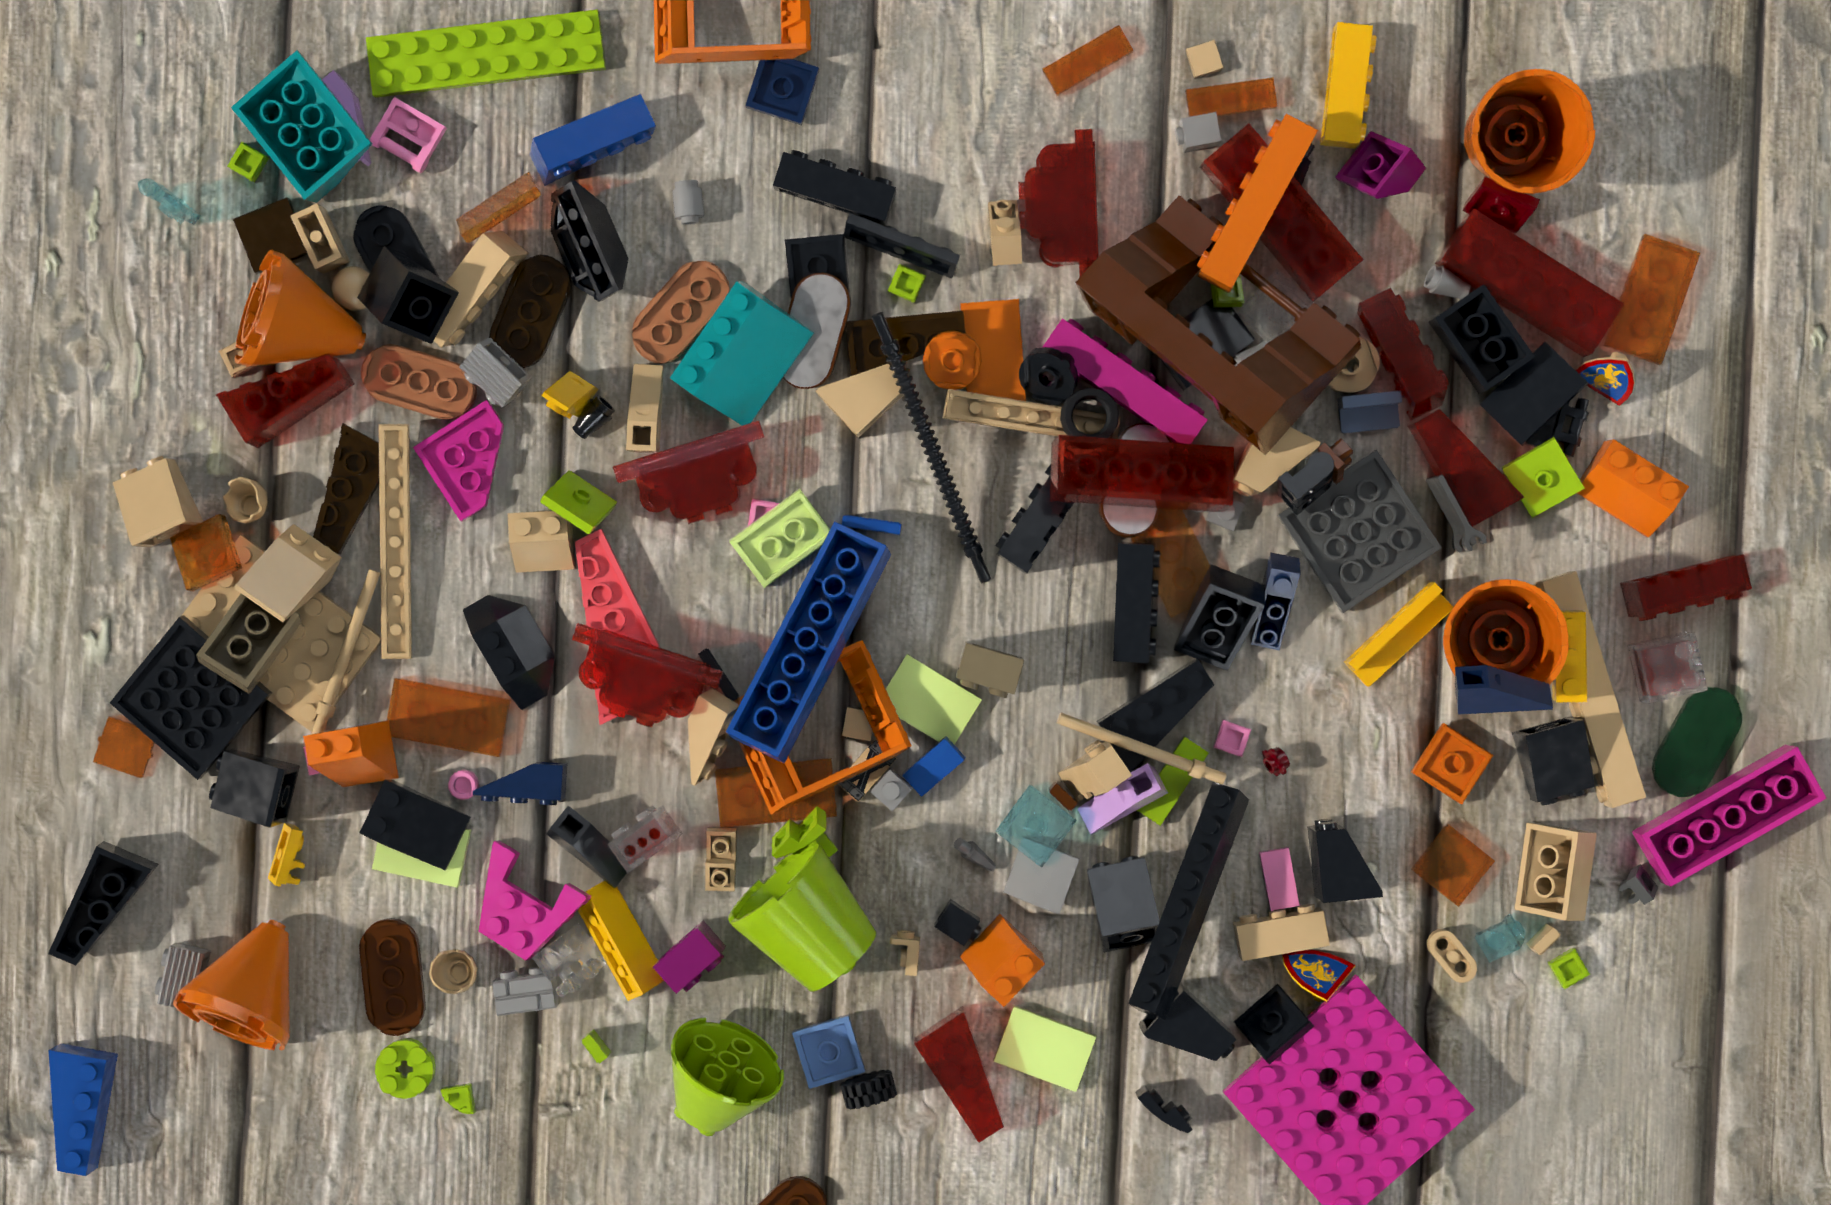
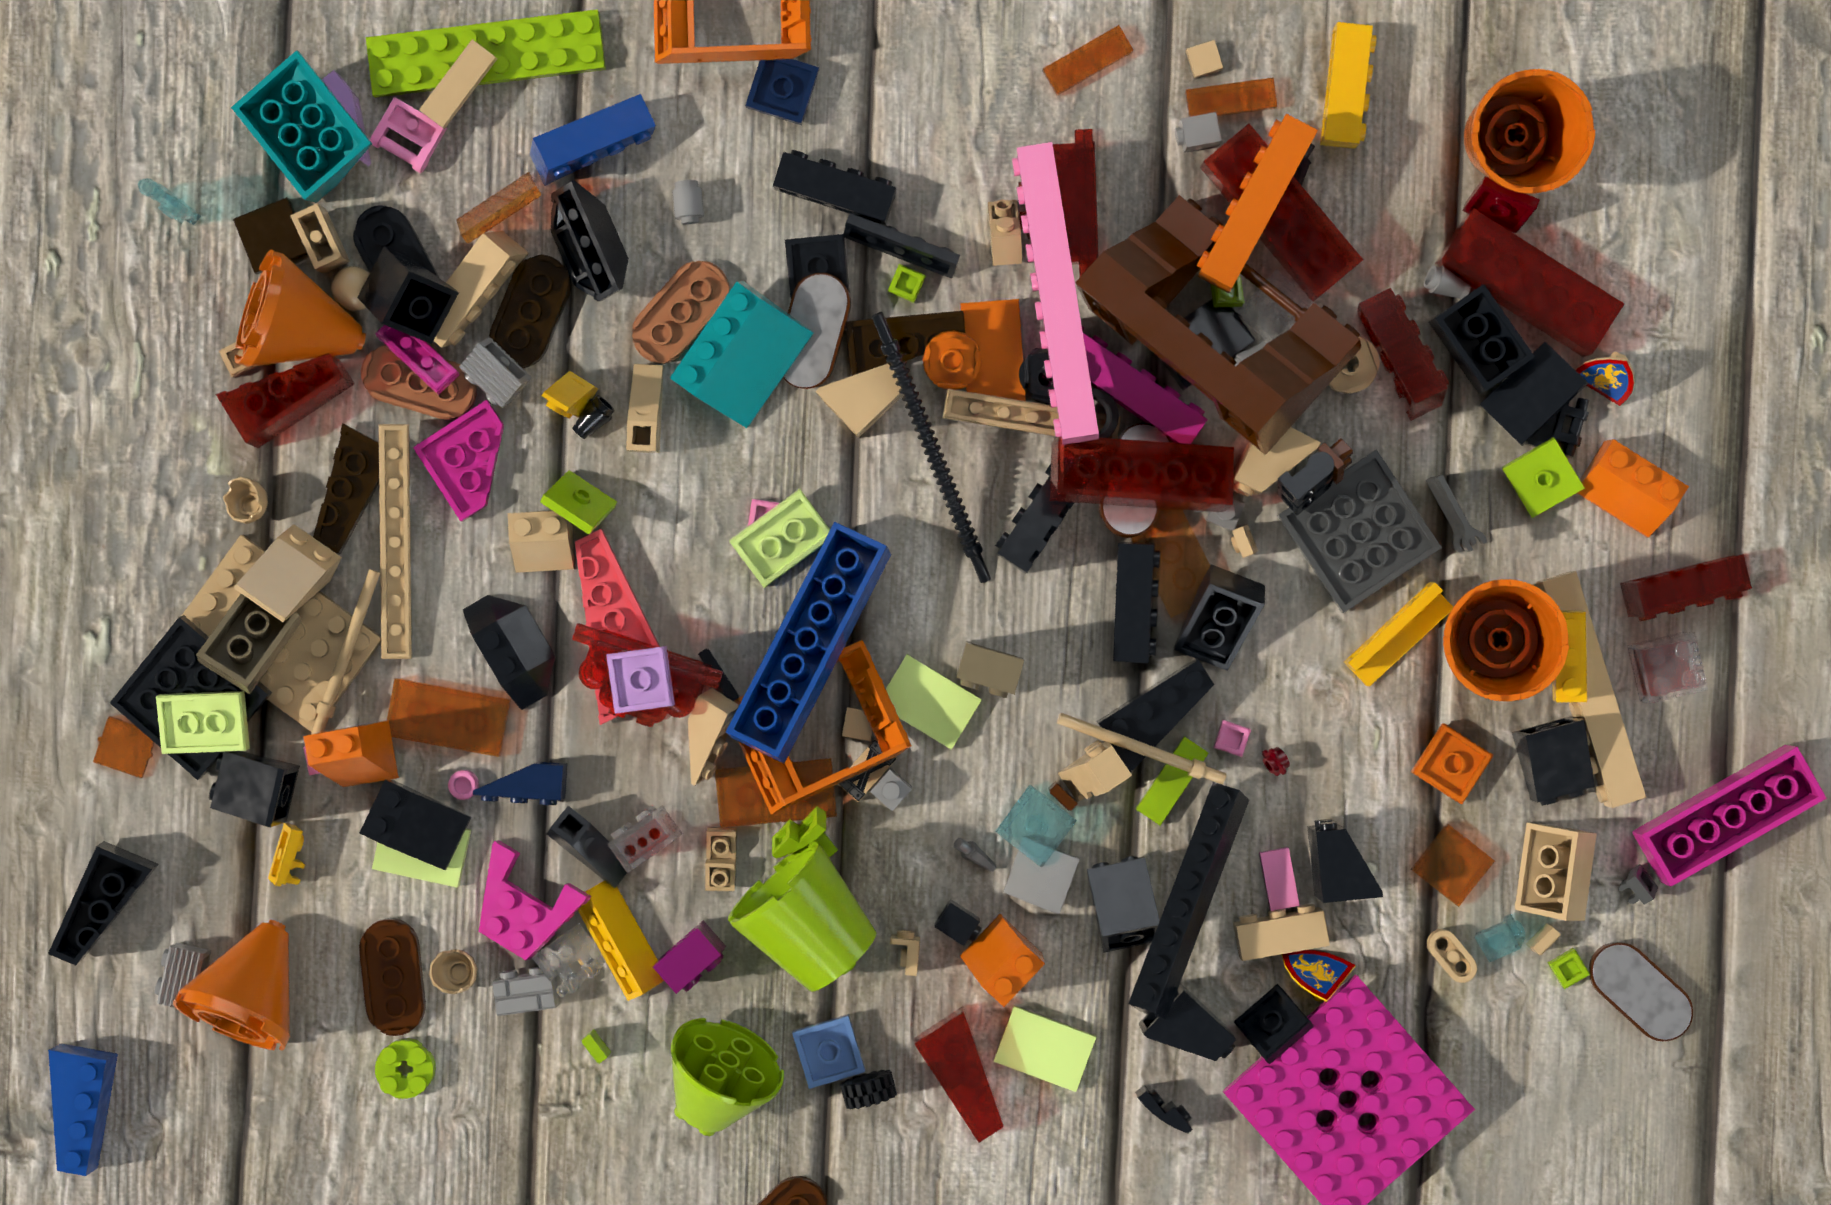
(155, 502): tan slope -> none
(203, 722): none -> yellowish green tile
(205, 552): clear orange plate -> none
(248, 162): lime tile -> none
(419, 358): none -> dark pink tile
(458, 84): none -> tan tile
(460, 1097): lime tile -> none
(640, 679): none -> lavender plate
(696, 475): clear red brick -> none
(871, 524): blue tile -> none
(933, 766): blue tile -> none
(1057, 294): none -> bright pink brick
(1127, 797): lavender slope -> none
(1244, 541): none -> tan plate
(1280, 588): dark blue slope -> none
(1369, 411): sand blue panel -> none
(1381, 167): magenta slope -> none
(1470, 475): clear red wedge -> none
(1496, 690): dark blue slope -> none
(1640, 991): none -> flat silver tile
(1652, 299): clear orange tile -> none
(1697, 742): clear green tile -> none

